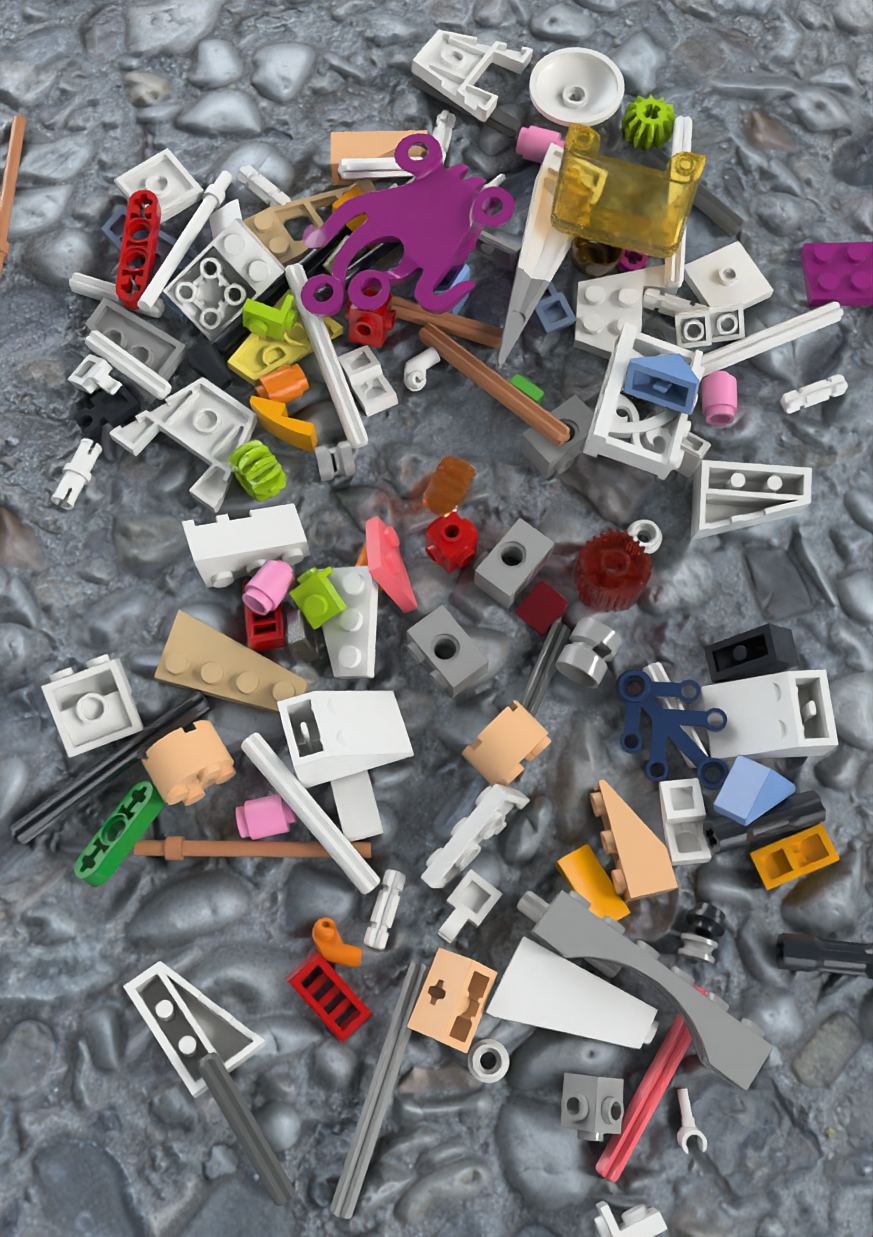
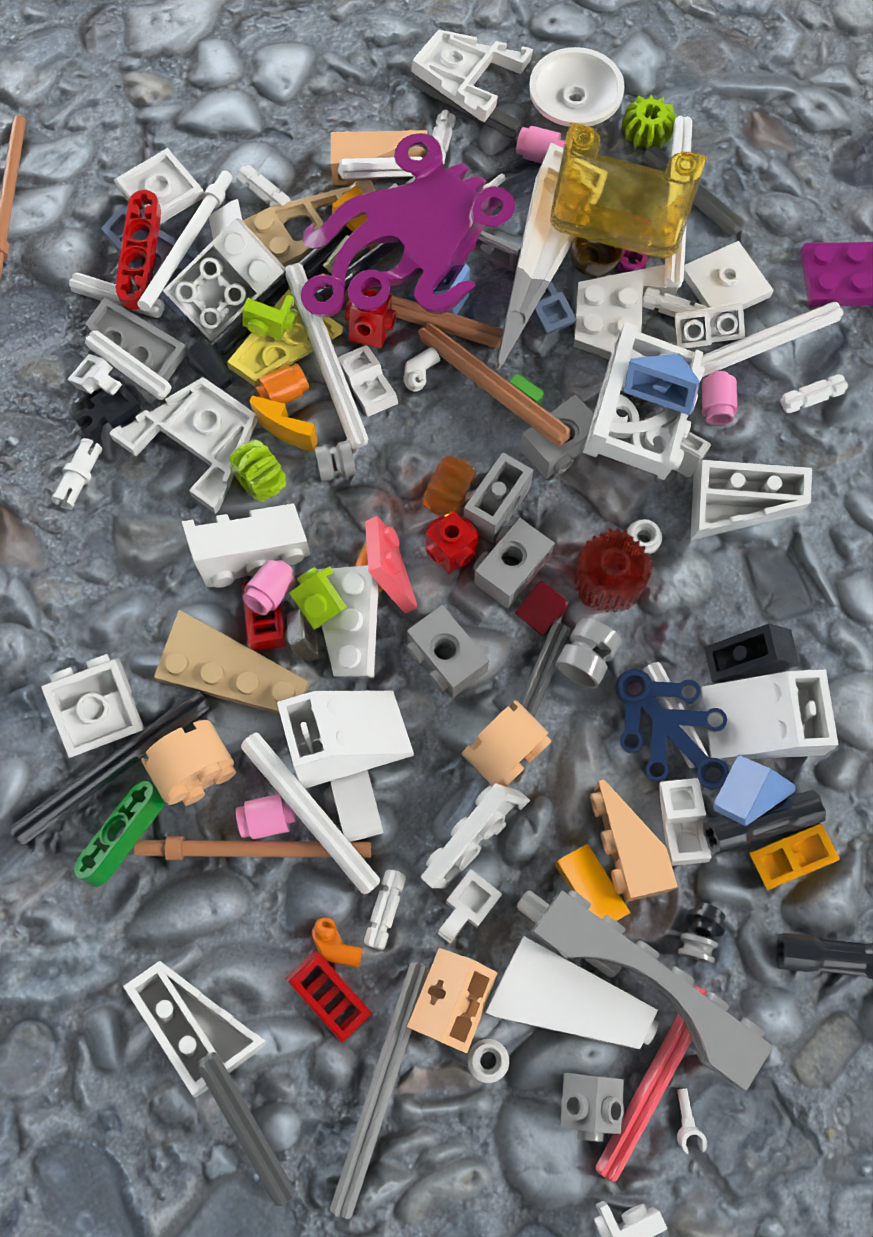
(498, 496): none -> light grey brick

